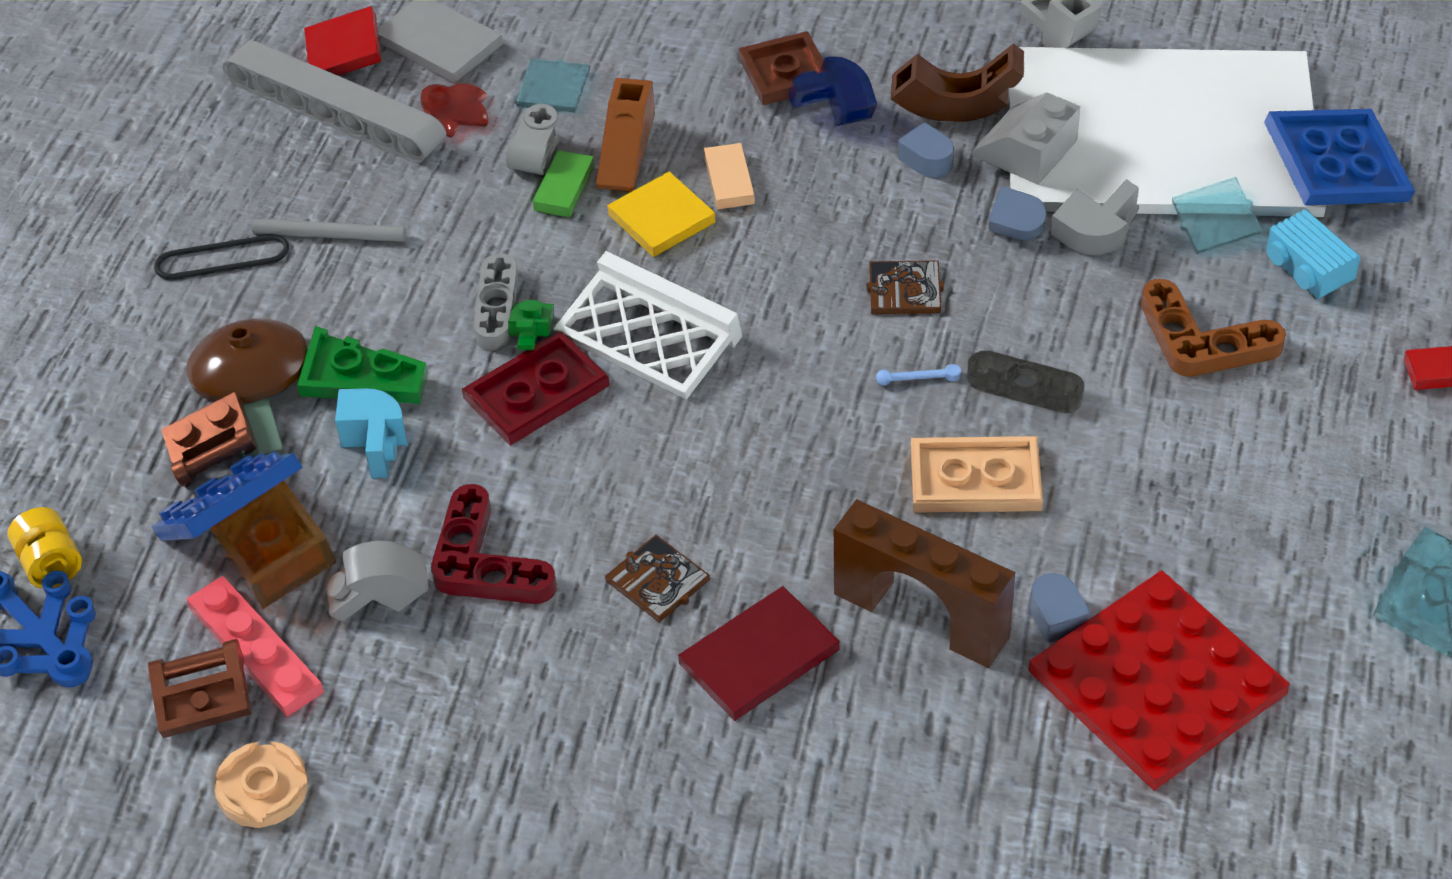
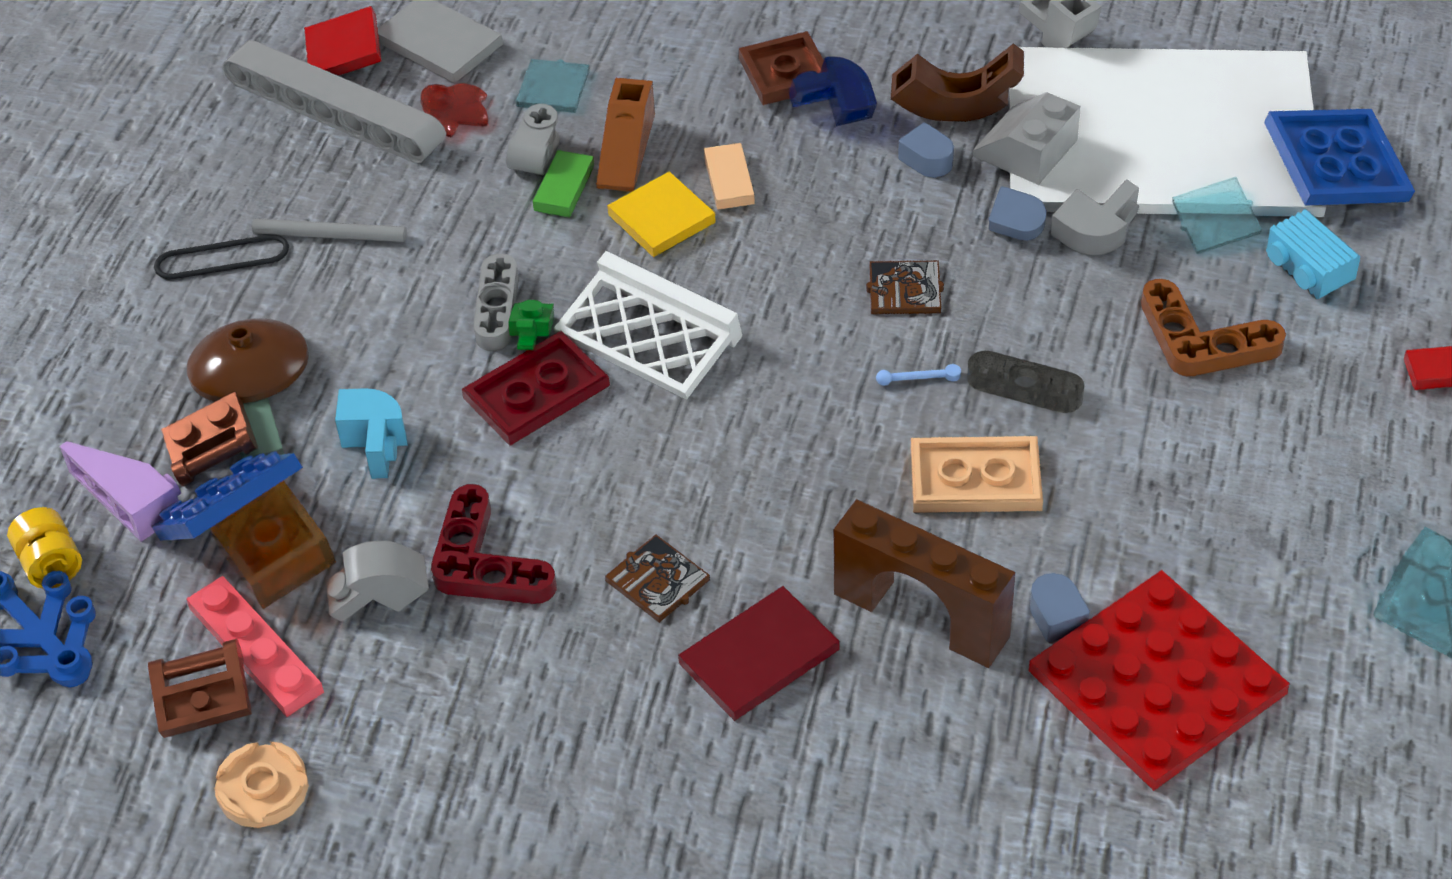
(123, 486): none -> lavender slope
(347, 365): green wing -> none

